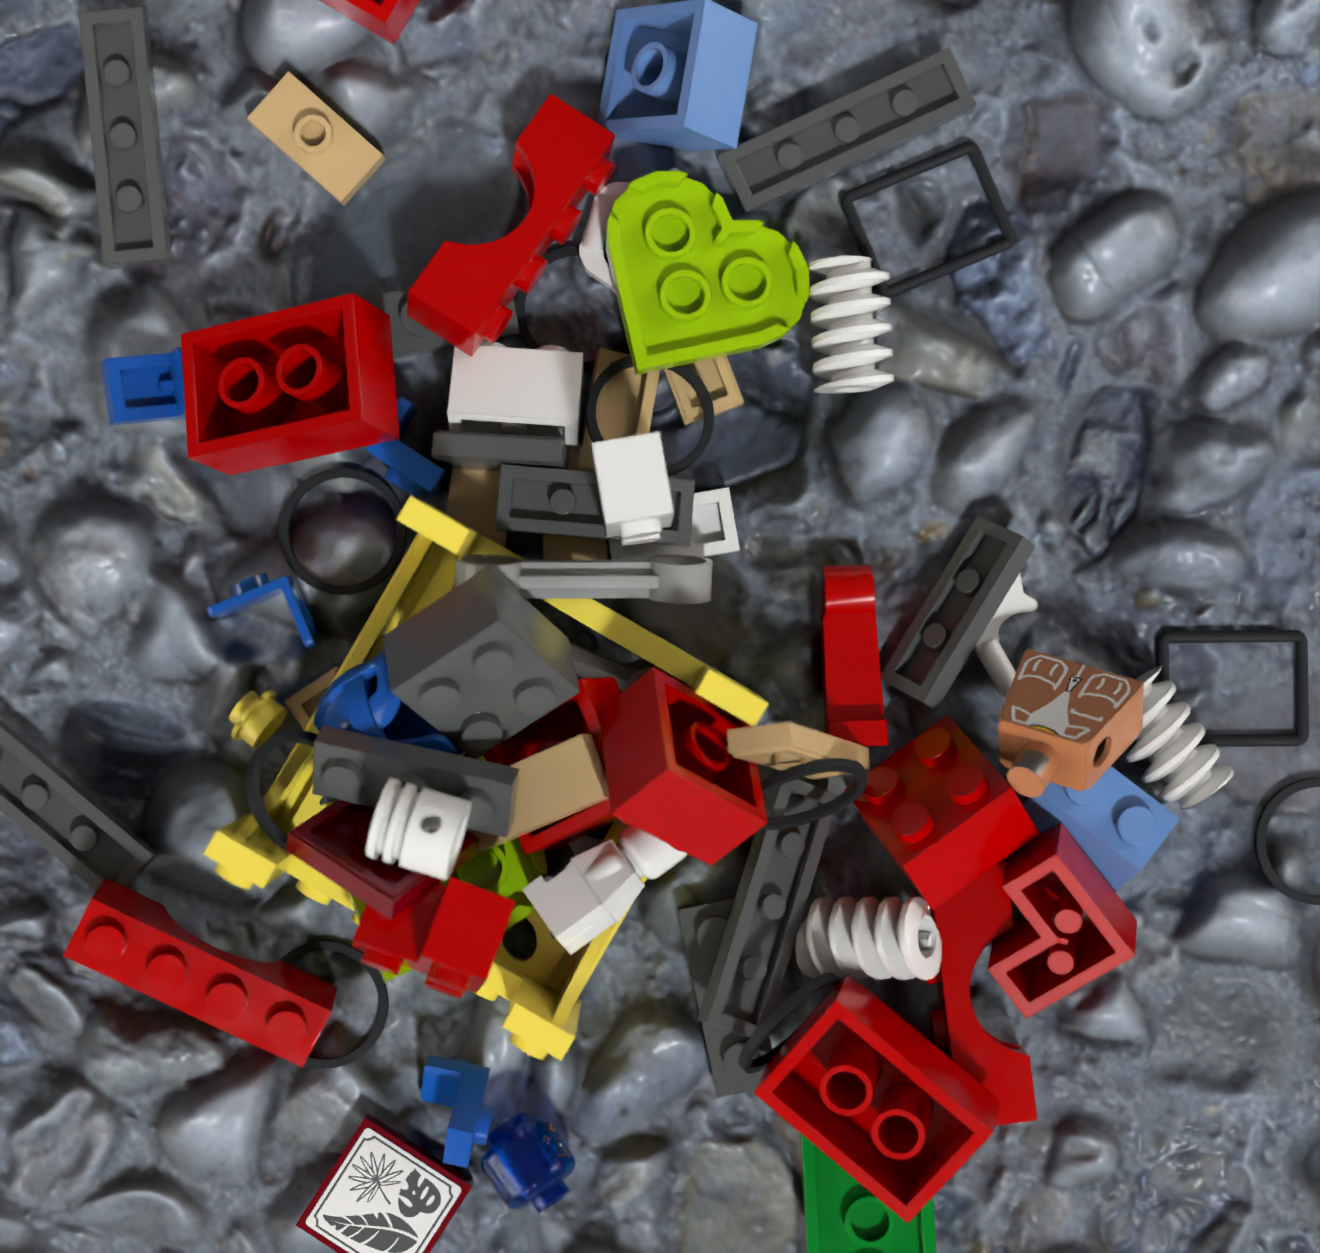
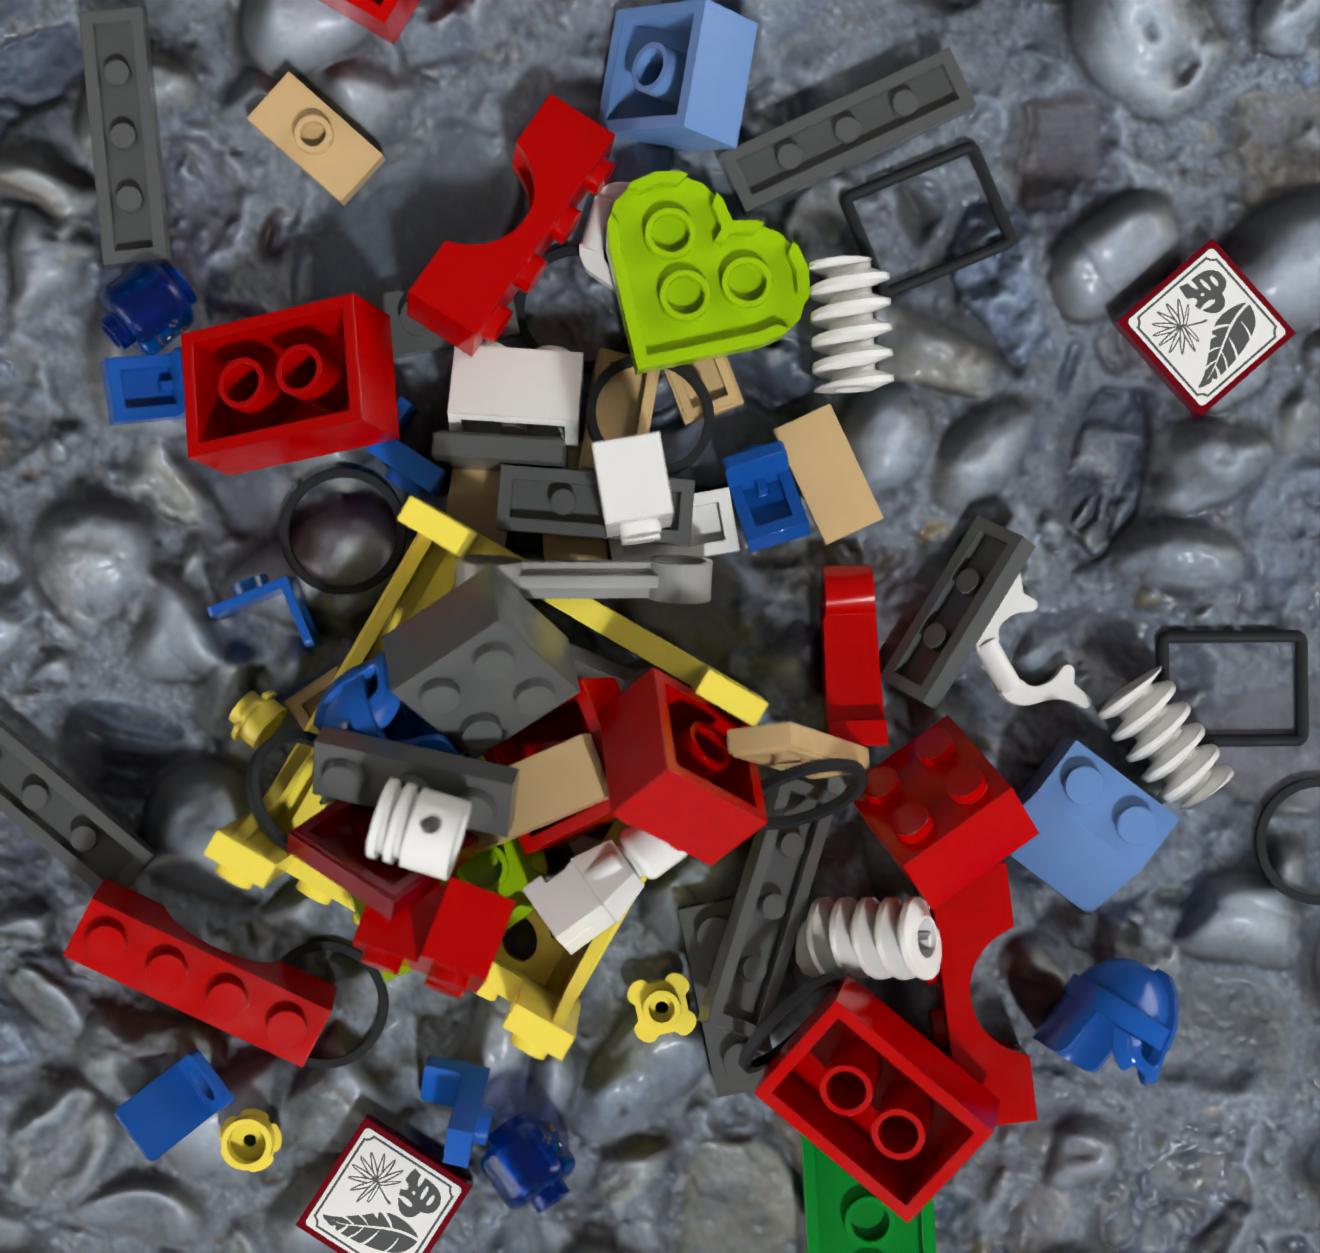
(147, 307): none -> clear blue head
(173, 1105): none -> blue bracket
(233, 1144): none -> light yellow plate
(669, 990): none -> light yellow plate
(765, 496): none -> blue bracket
(828, 475): none -> tan tile
(1065, 723): nougat torso -> none
(1069, 927): red brick -> none
(1116, 1010): none -> blue helmet
(1204, 328): none -> tile

